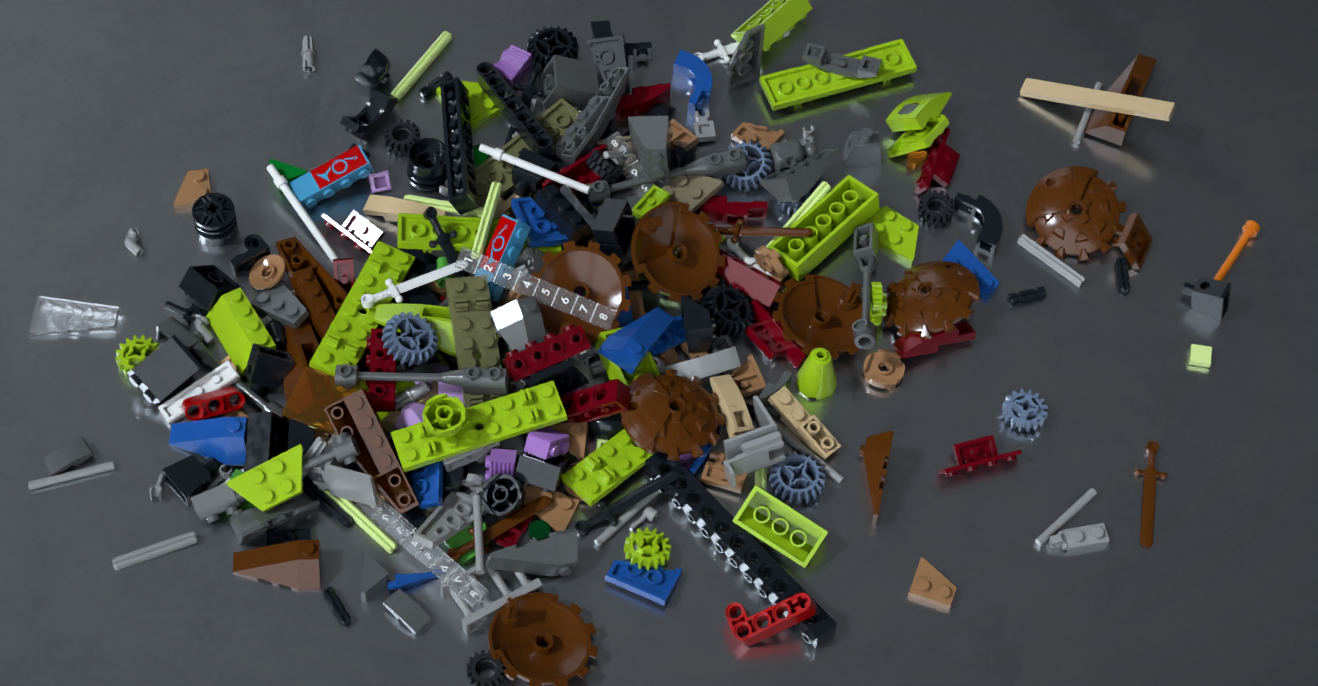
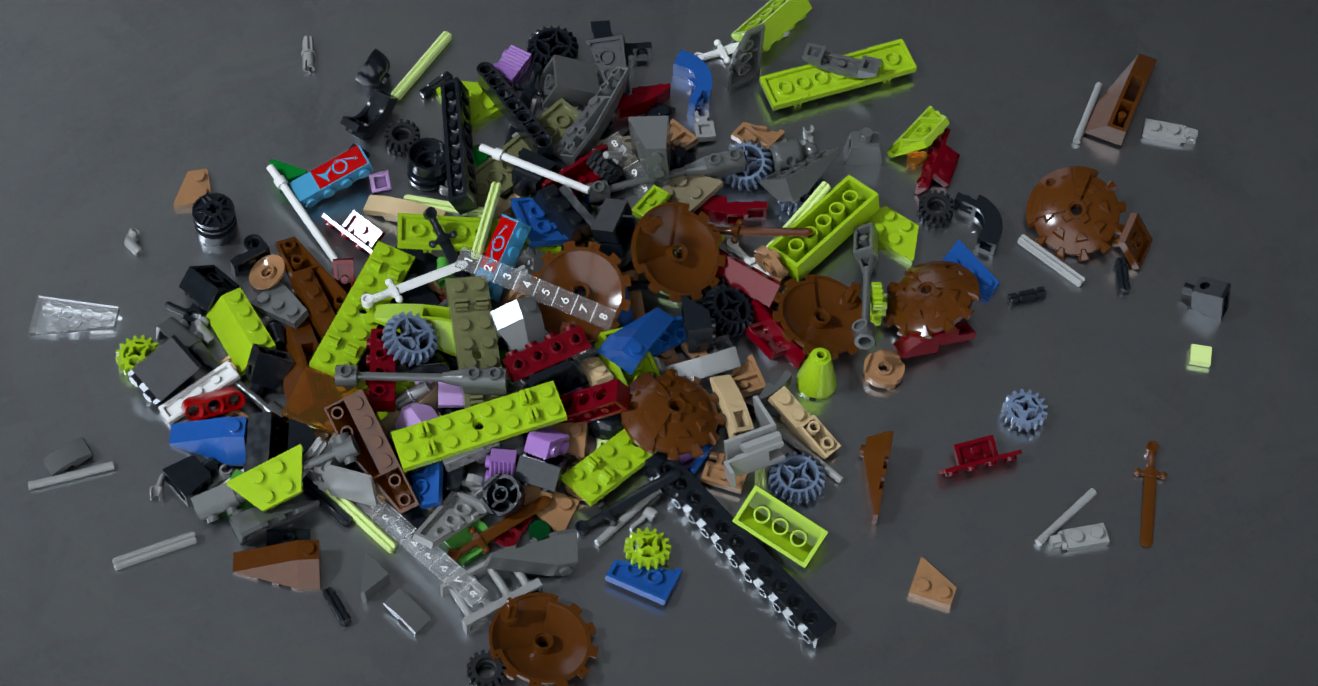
(406, 581): blue piece -> none
(444, 415): lime cylinder -> none
(478, 534): light grey bar -> none
(596, 371): none -> tan brick
(773, 614): red beam -> none
(917, 111): lime slope -> none
(1097, 99): tan tile -> none
(1168, 132): none -> light grey hinge
(1249, 231): orange piece -> none

